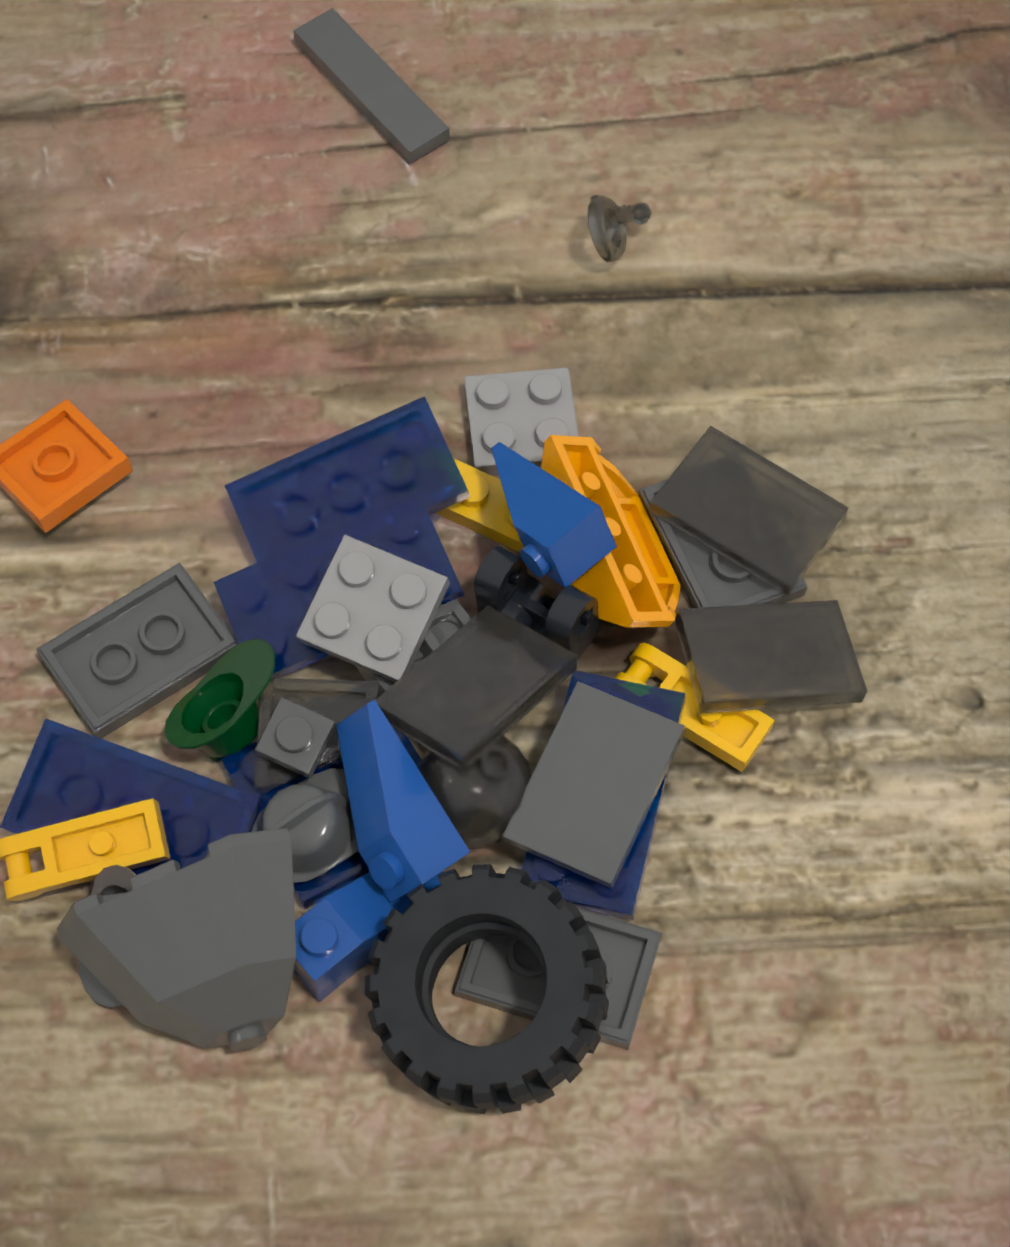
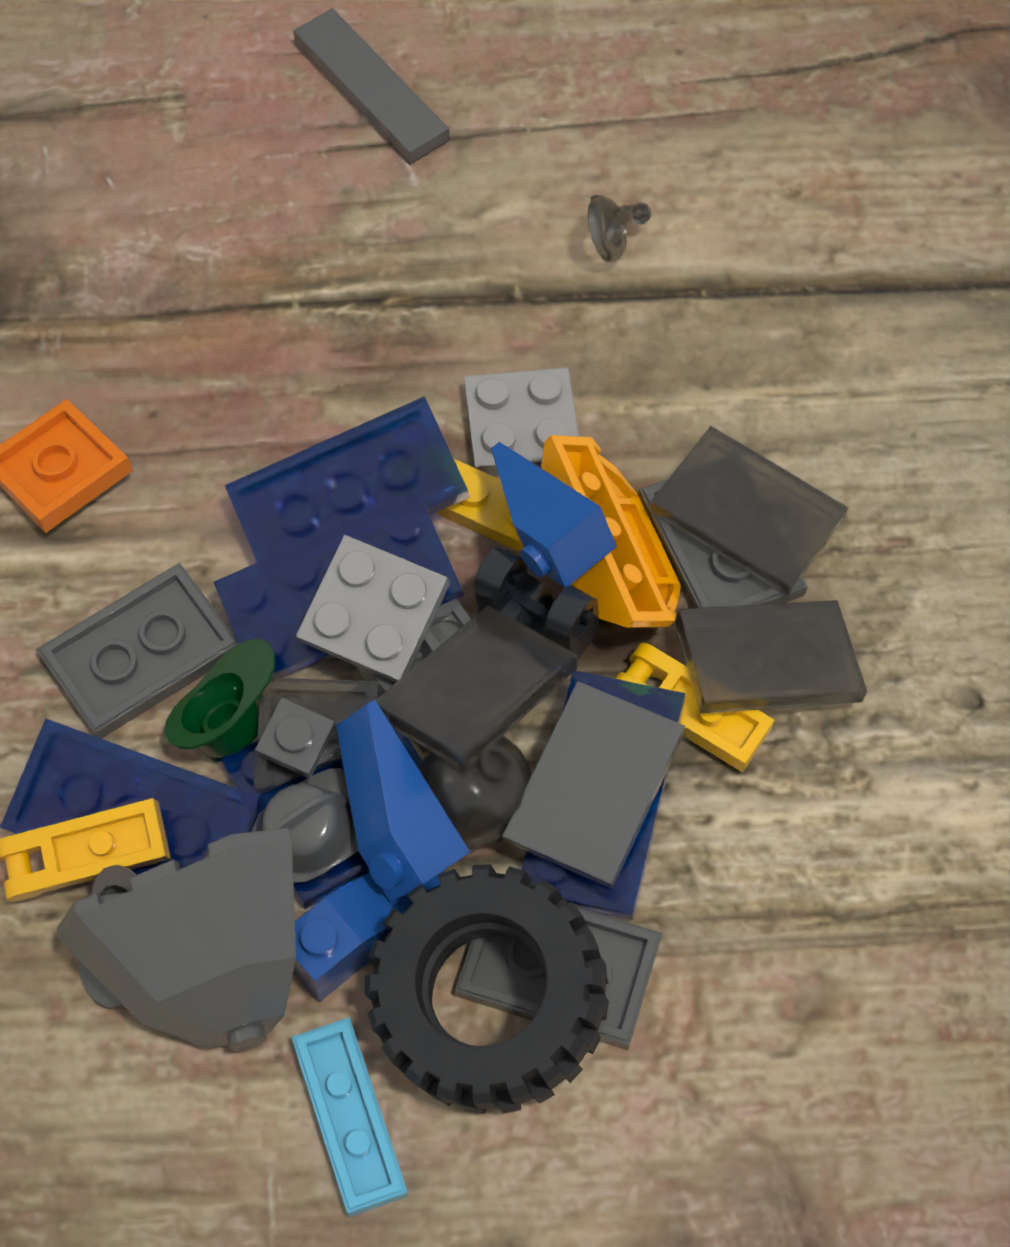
(349, 1117): none -> medium azure tile

